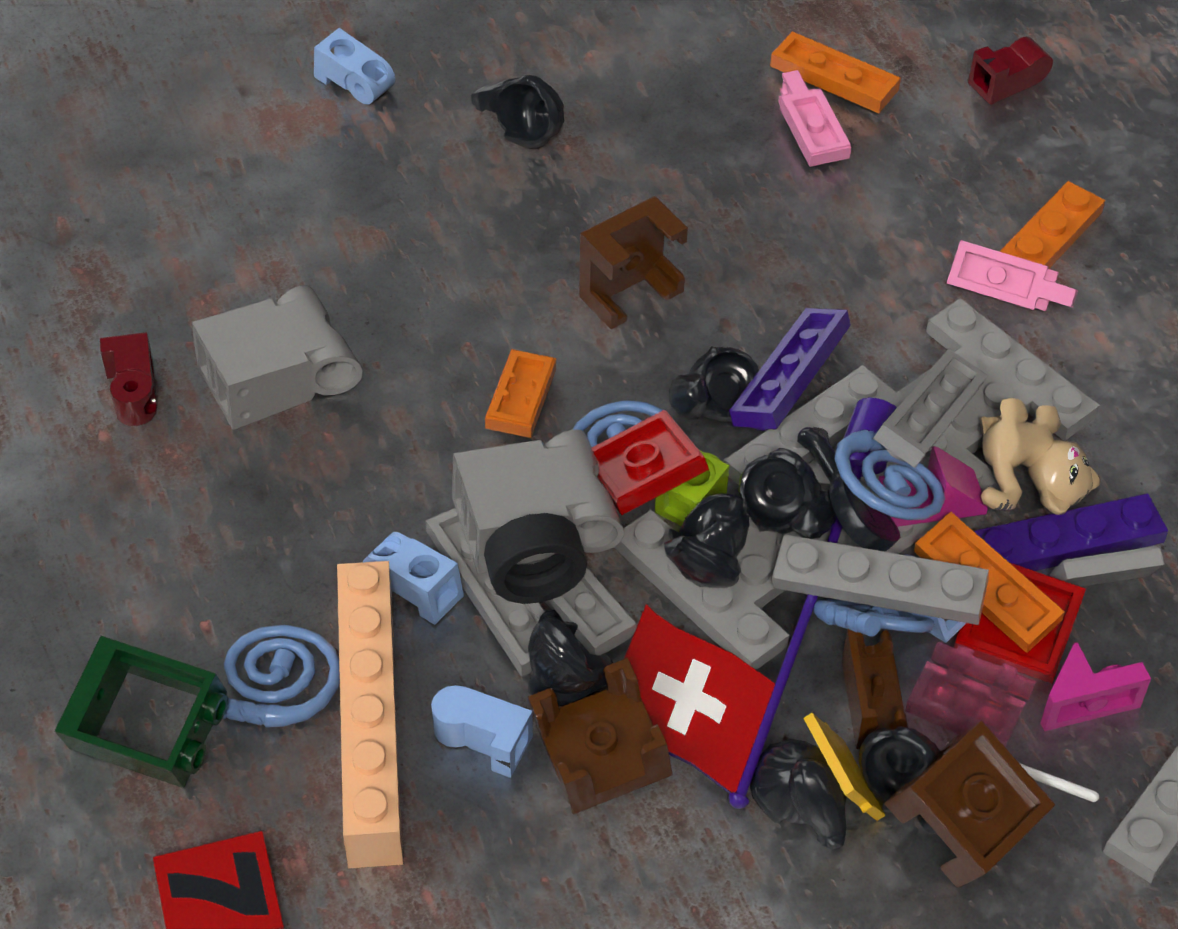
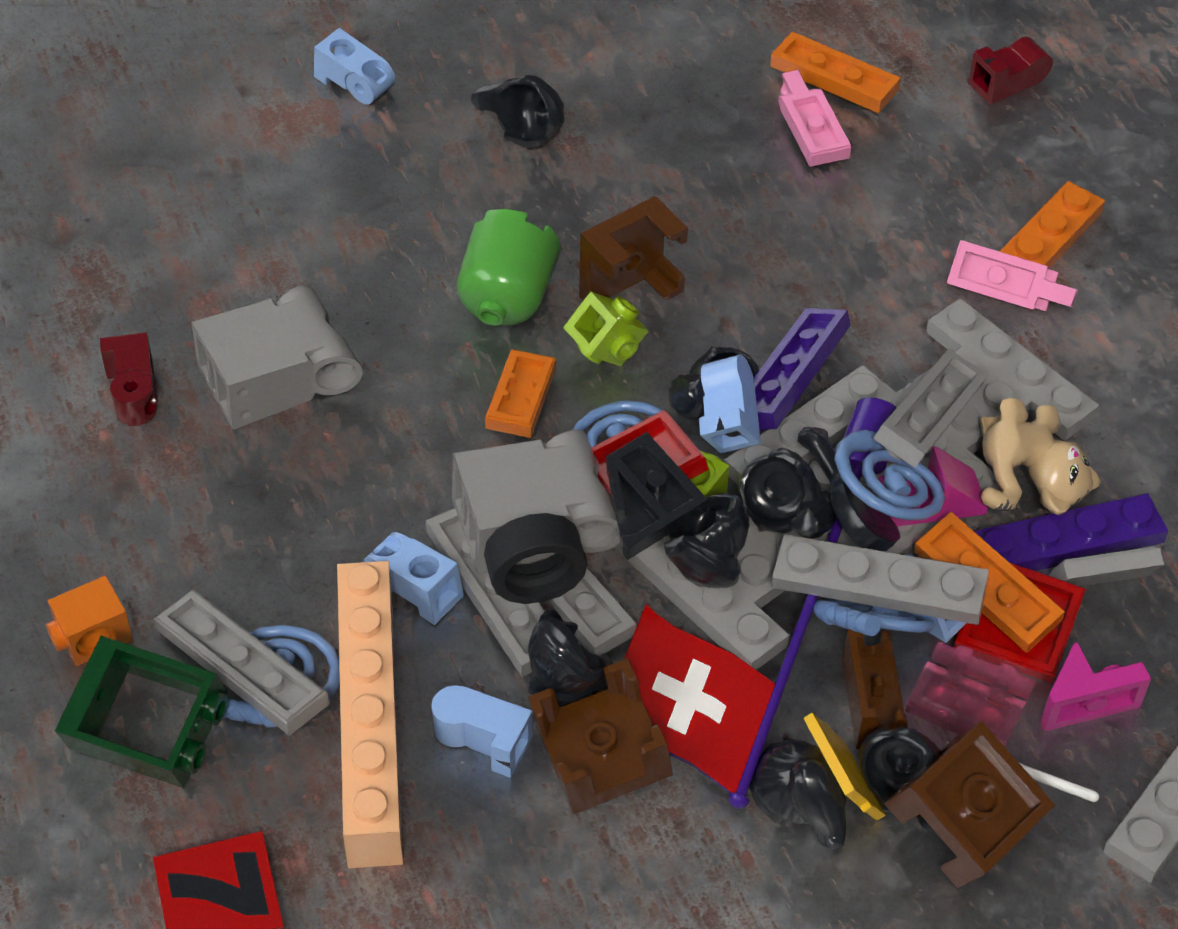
(84, 616): none -> orange brick
(242, 662): none -> light grey tile
(506, 267): none -> bright green cylinder
(606, 329): none -> lime brick
(649, 494): none -> black wing
(729, 404): none -> light blue leg

